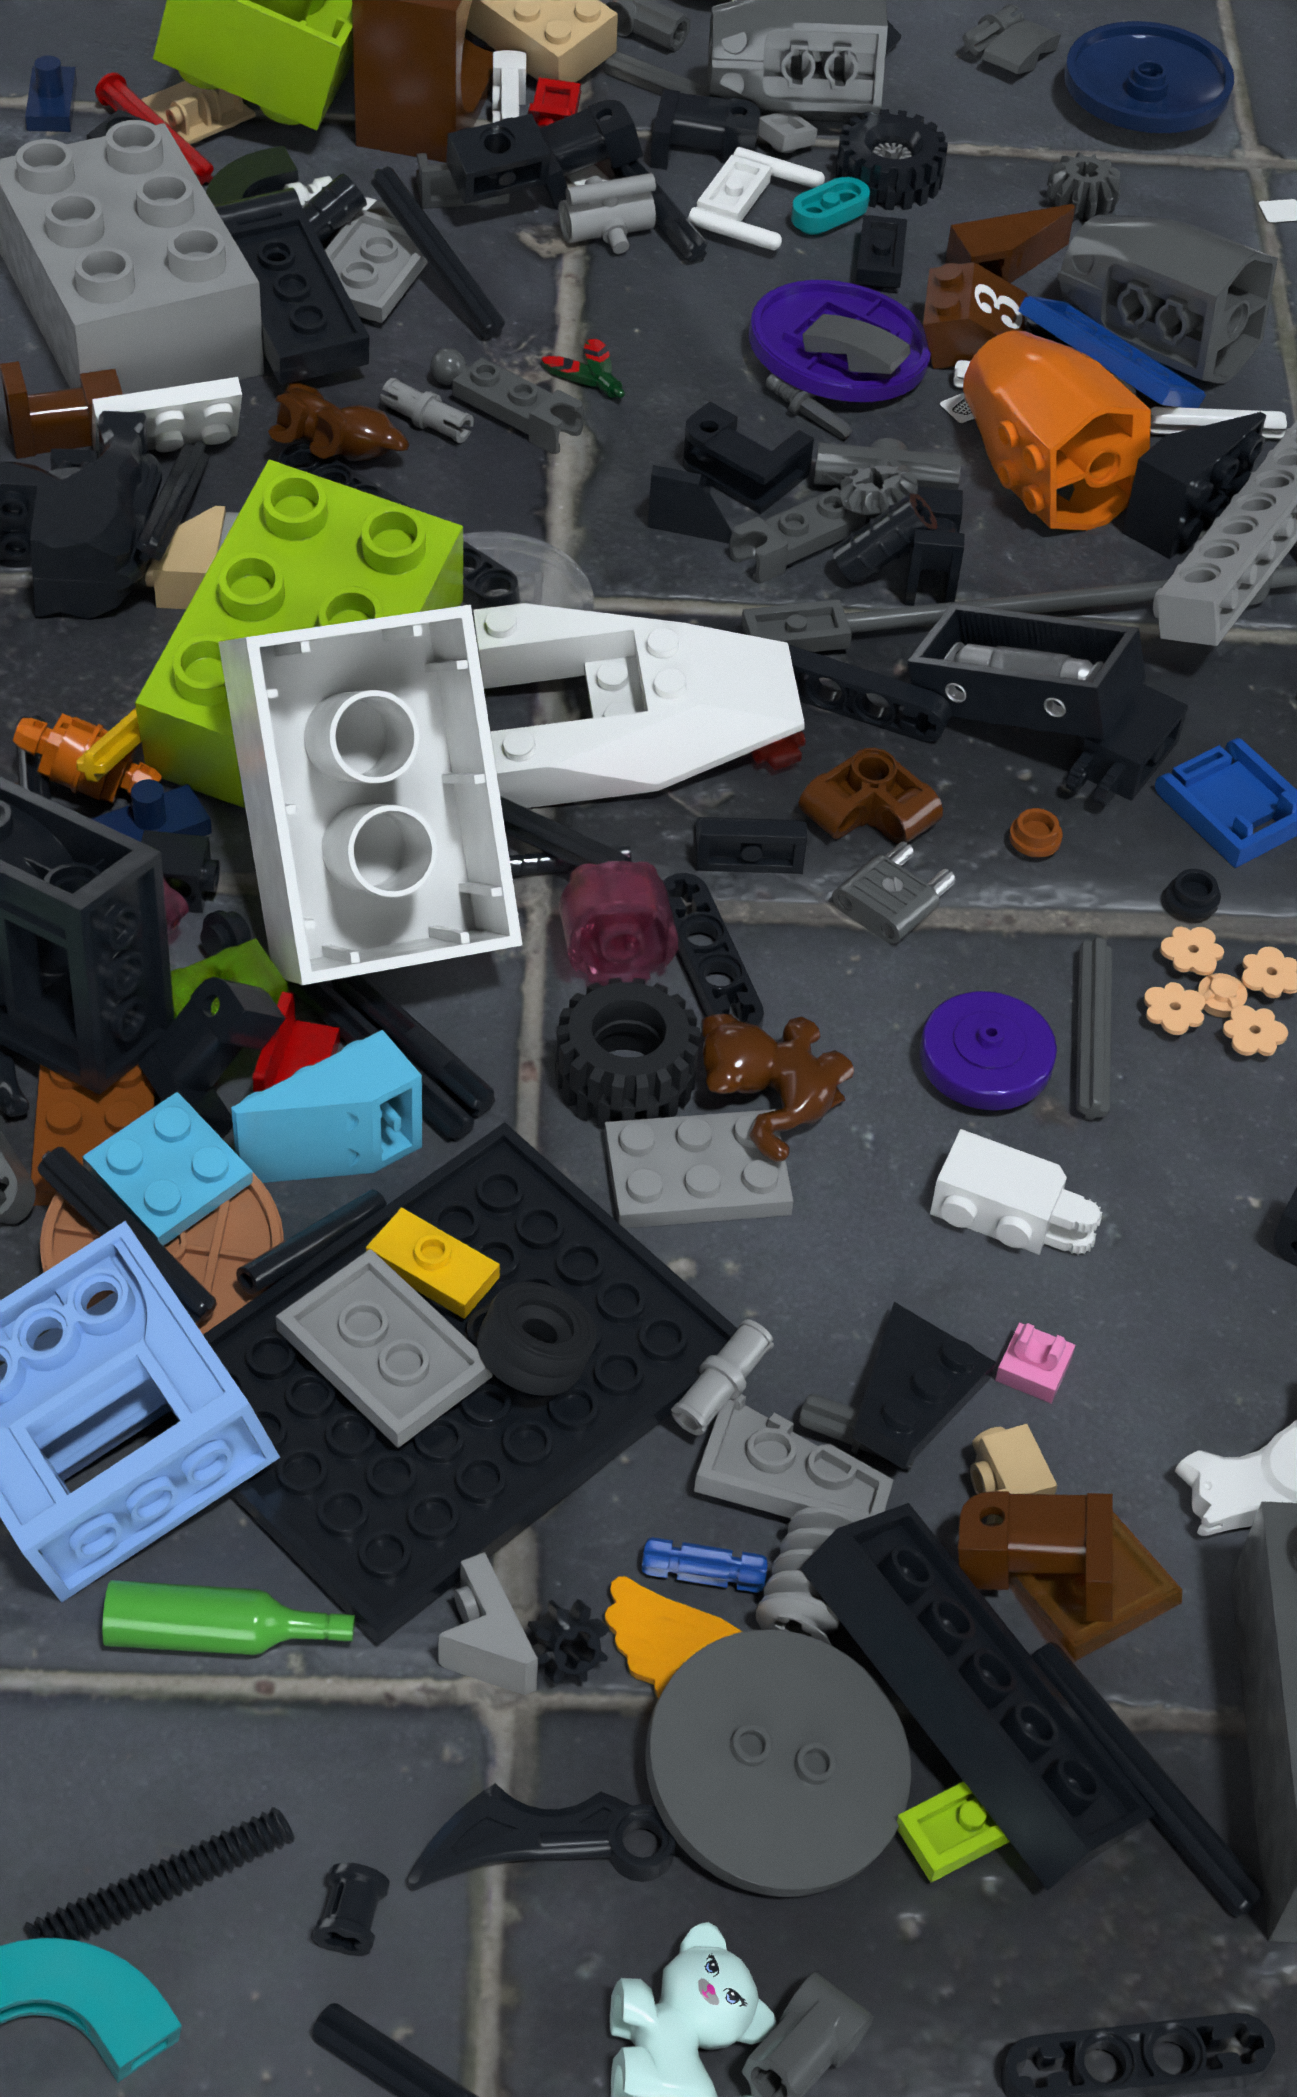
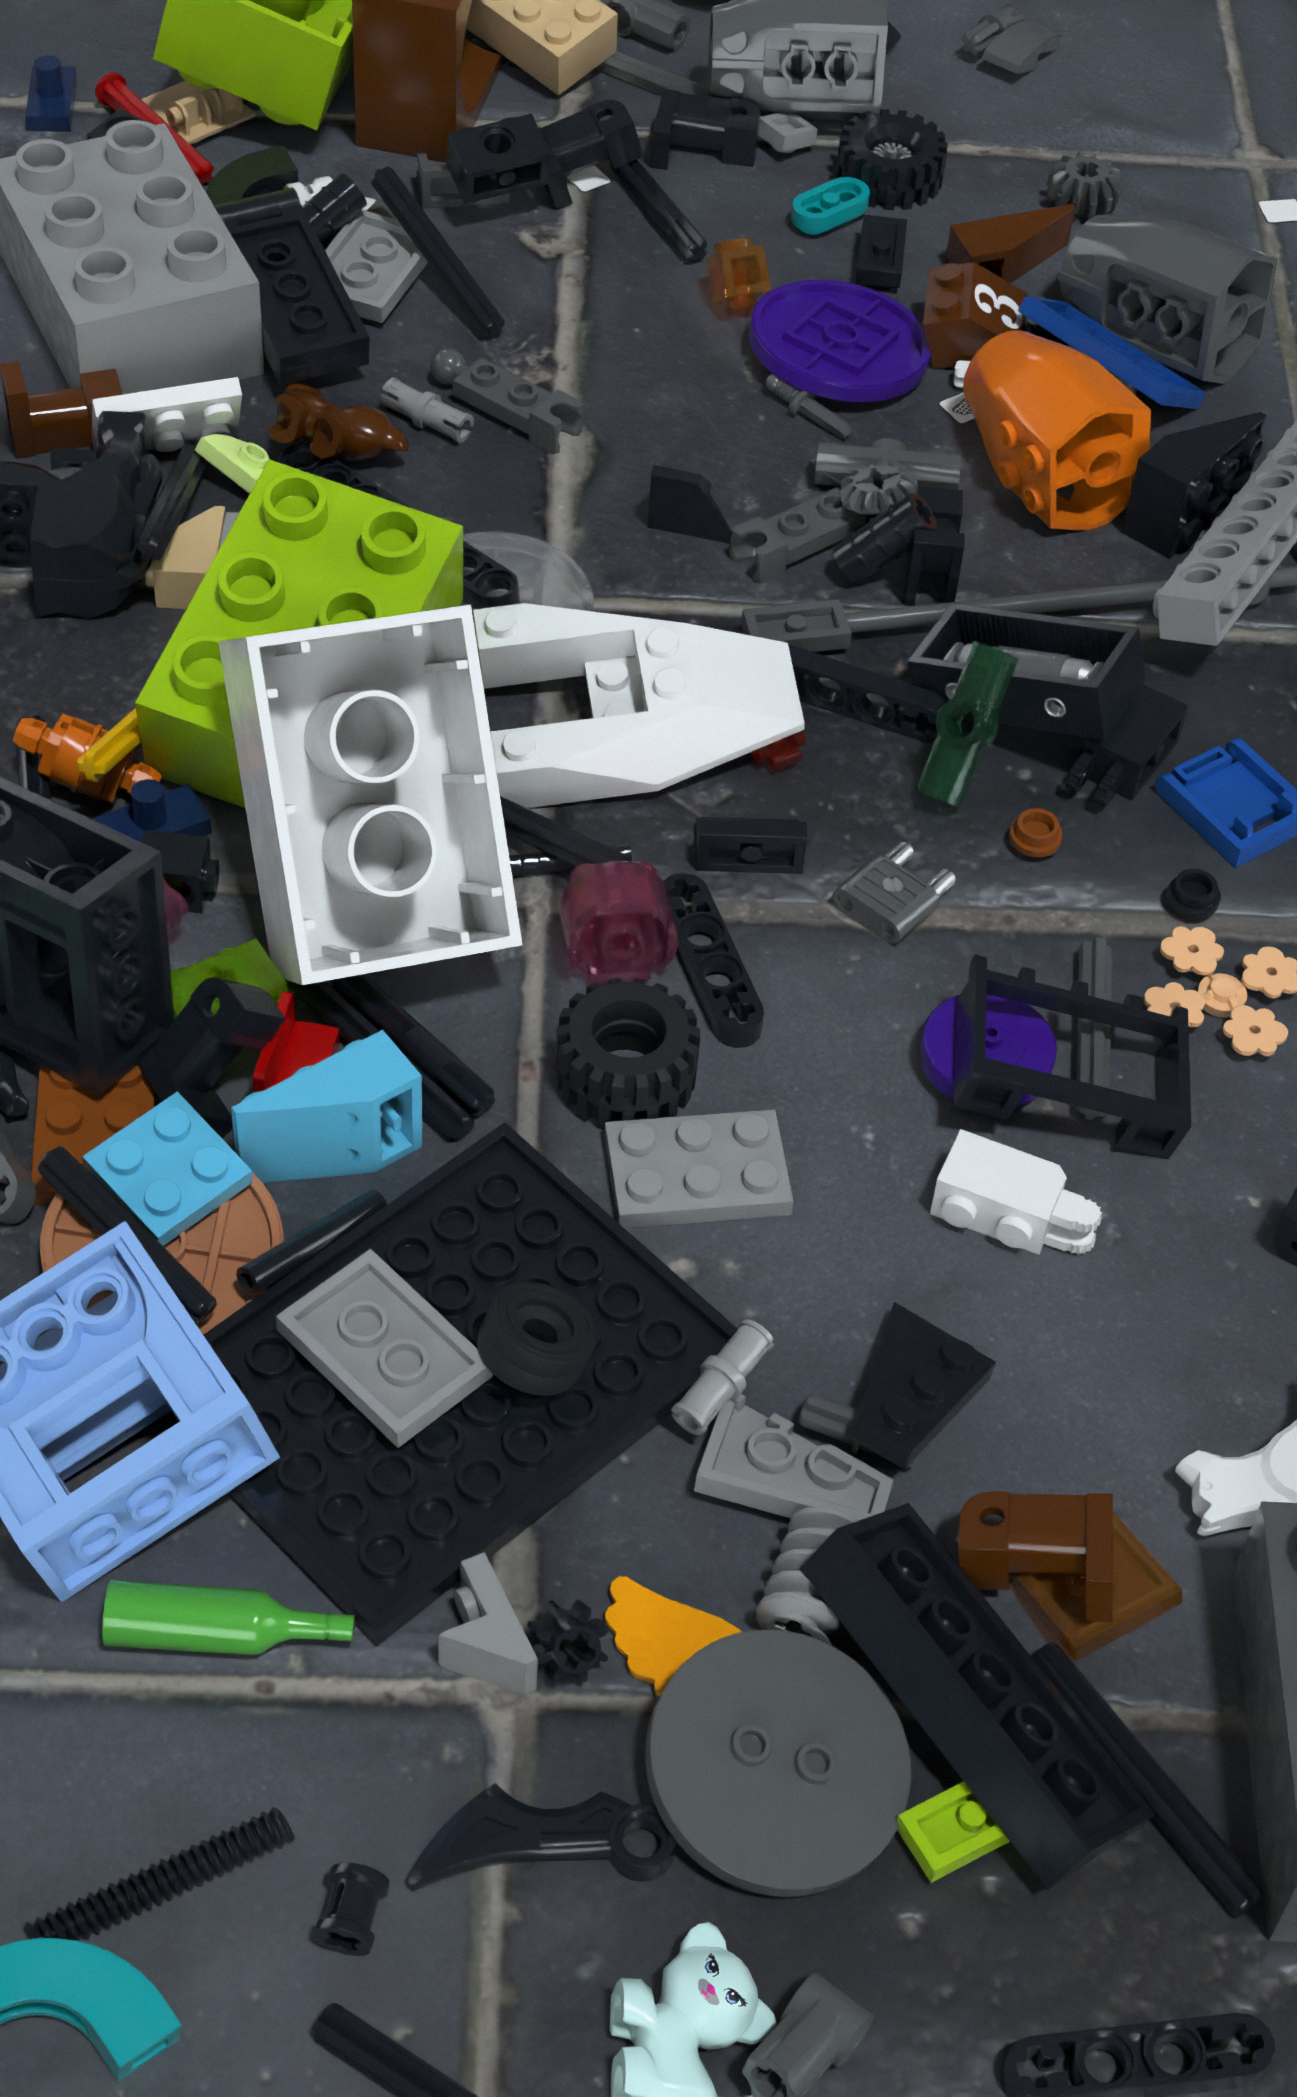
(223, 931): black plate -> none
(234, 458): none -> yellowish green plate
(435, 1262): yellow plate -> none
(508, 83): white plate -> none
(554, 100): red bracket -> none
(595, 372): dark green piece -> none
(608, 210): light grey pin -> none
(704, 1564): blue axle -> none
(738, 188): white plate -> none
(738, 273): none -> clear orange brick
(740, 464): black piece -> none
(749, 1060): reddish brown animal -> none
(866, 345): dark grey slope -> none
(871, 791): reddish brown piece -> none
(981, 692): none -> clear green piece
(997, 1086): none -> black hinge
(1010, 1463): tan brick -> none
(1035, 1362): bright pink tile -> none
(1149, 77): dark blue dish -> none
(1177, 419): white axle -> none

